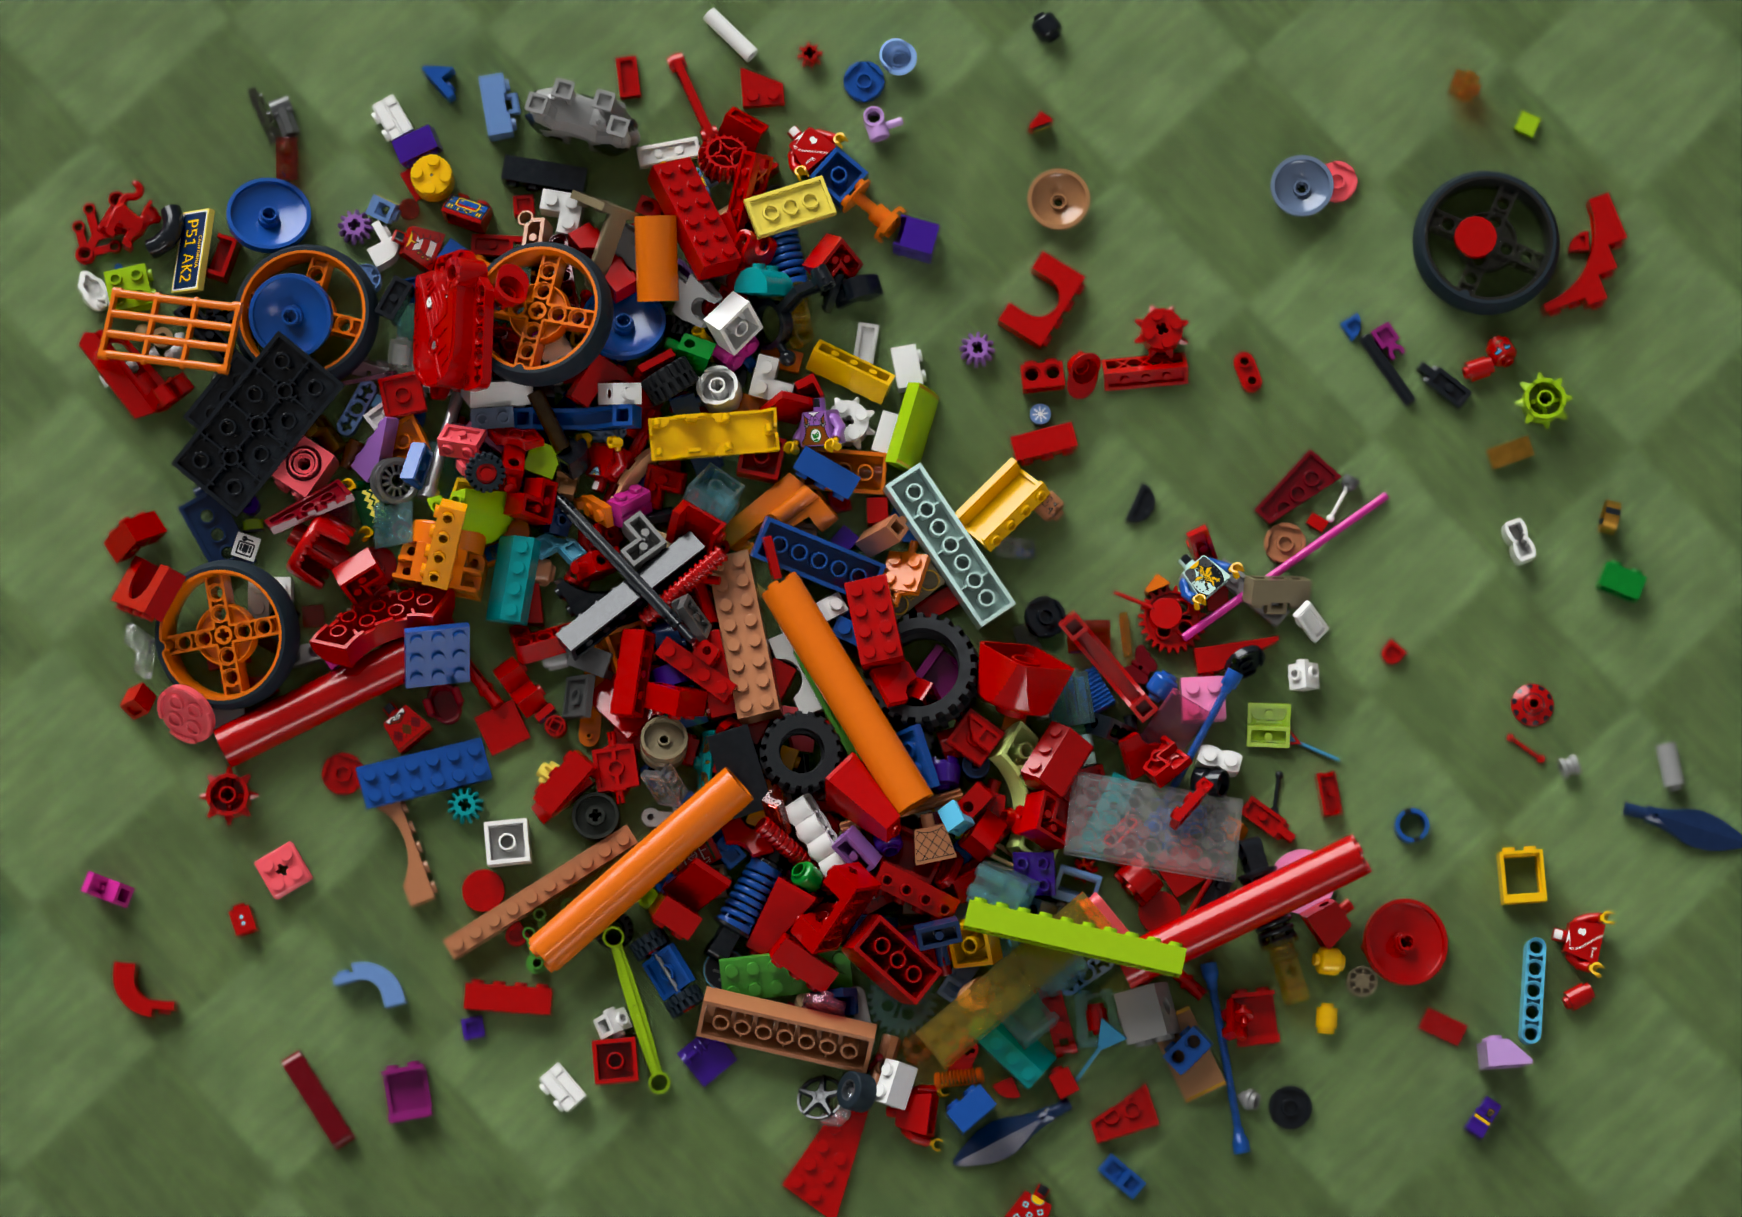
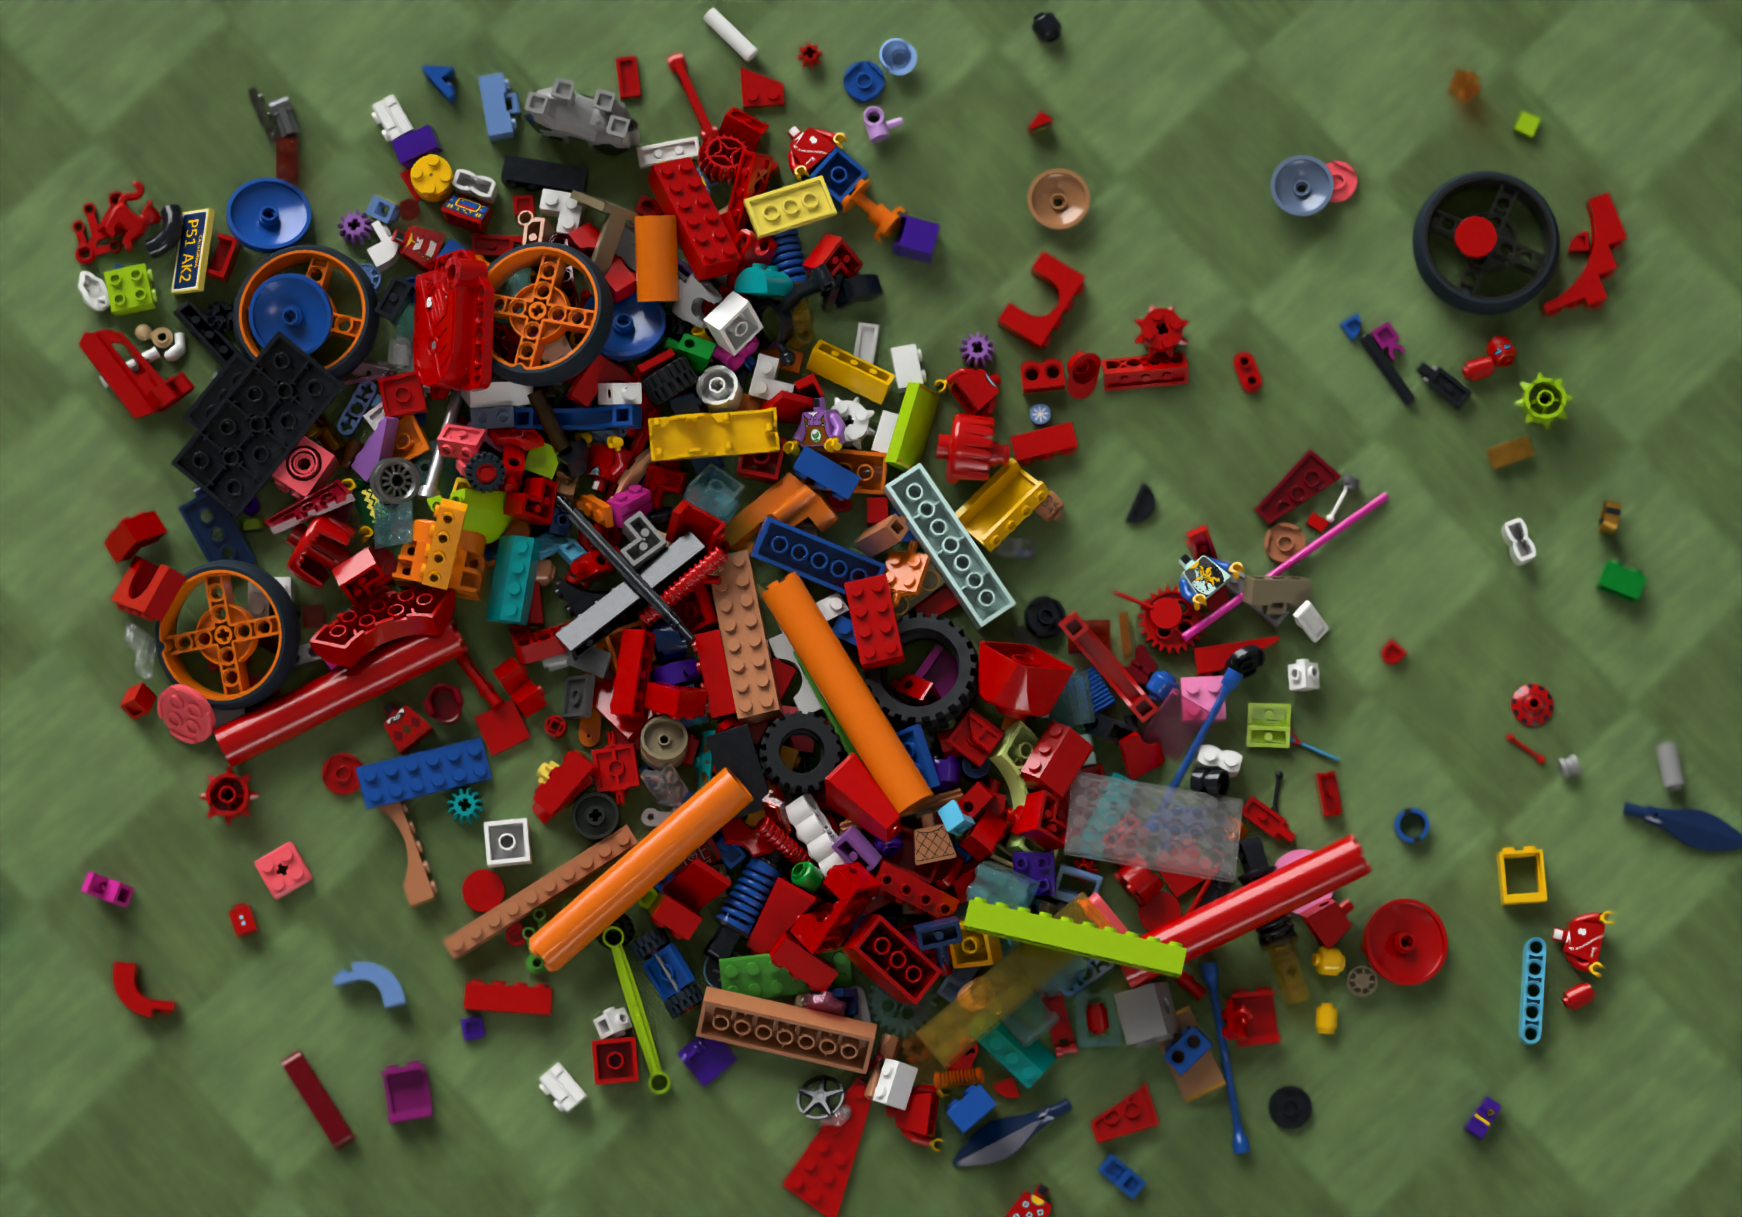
(154, 318): orange door -> none
(245, 546): white sticker -> none
(416, 465): blue slope -> none
(437, 655): blue plate -> none
(475, 186): none -> white brick
(511, 286): red piece -> none
(547, 711): red tile -> none
(692, 617): dark grey bracket -> none
(698, 666): red plate -> none
(771, 557): red tile -> none
(845, 538): dark purple tile -> none
(856, 1091): black wheel -> none
(893, 682): red tile -> none
(971, 448): none -> red piece
(973, 390): none -> red torso
(1063, 1082): red brick -> none
(1107, 1037): dark azure piece -> none
(1157, 582): orange slope -> none
(1166, 762): red slope -> none
(1191, 802): red hinge -> none
(1249, 1099): light grey plate -> none
(1442, 1026): red slope -> none
(1500, 1054): lavender slope -> none

